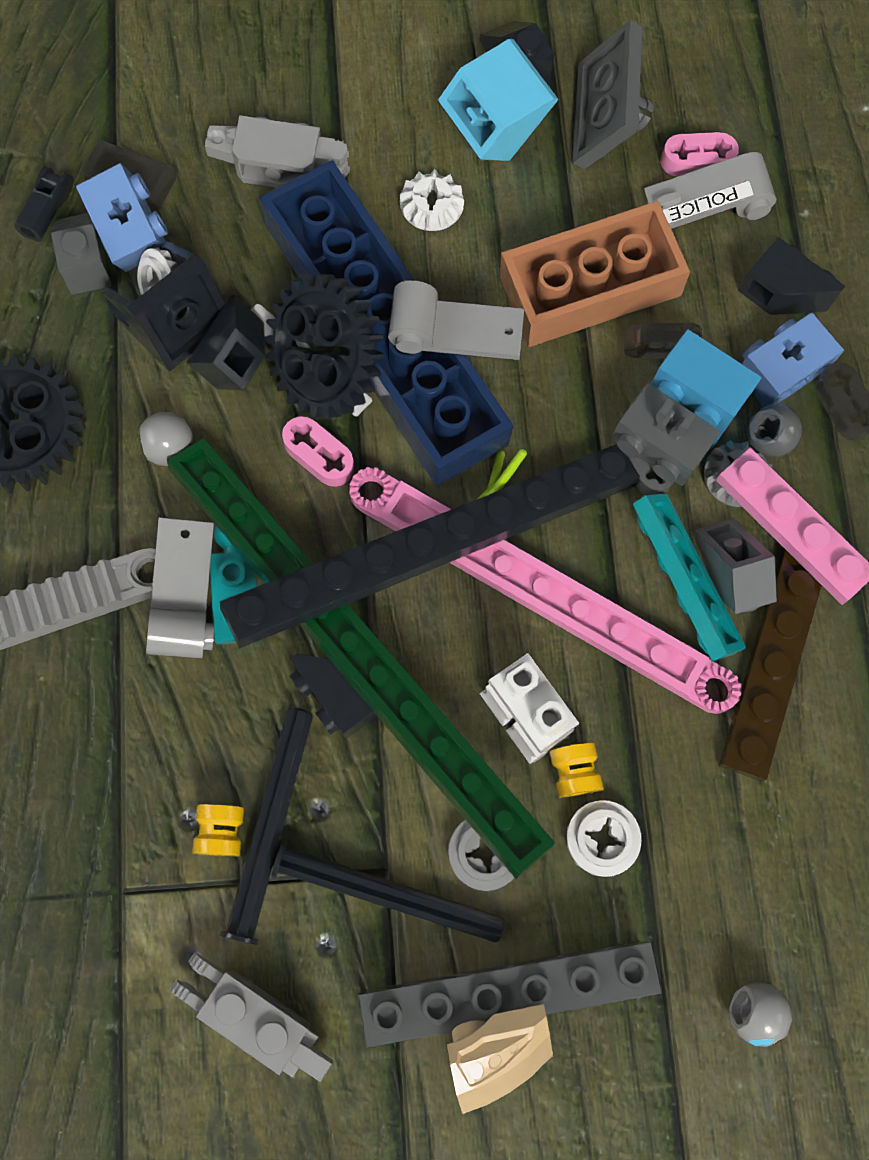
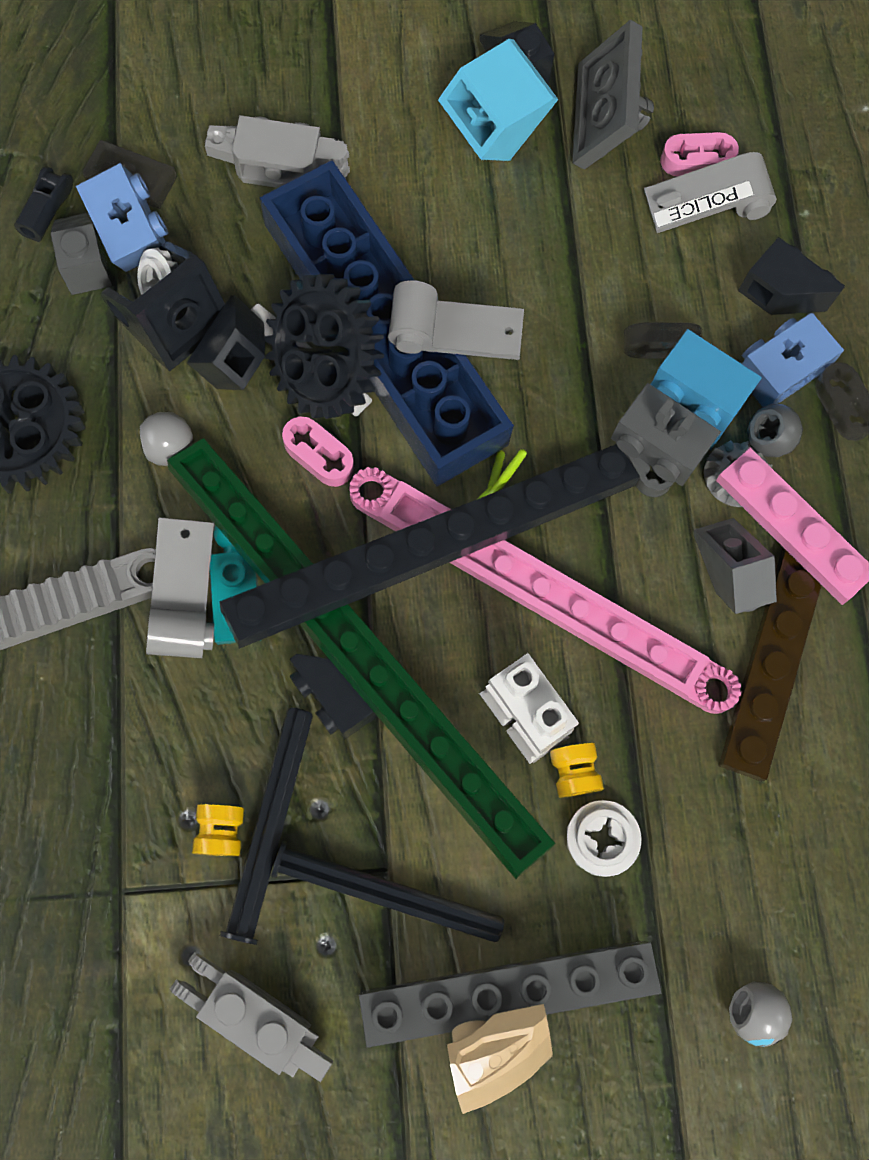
(446, 208): white gear -> none
(471, 870): light grey gear -> none
(594, 273): nougat brick -> none
(689, 576): teal plate -> none

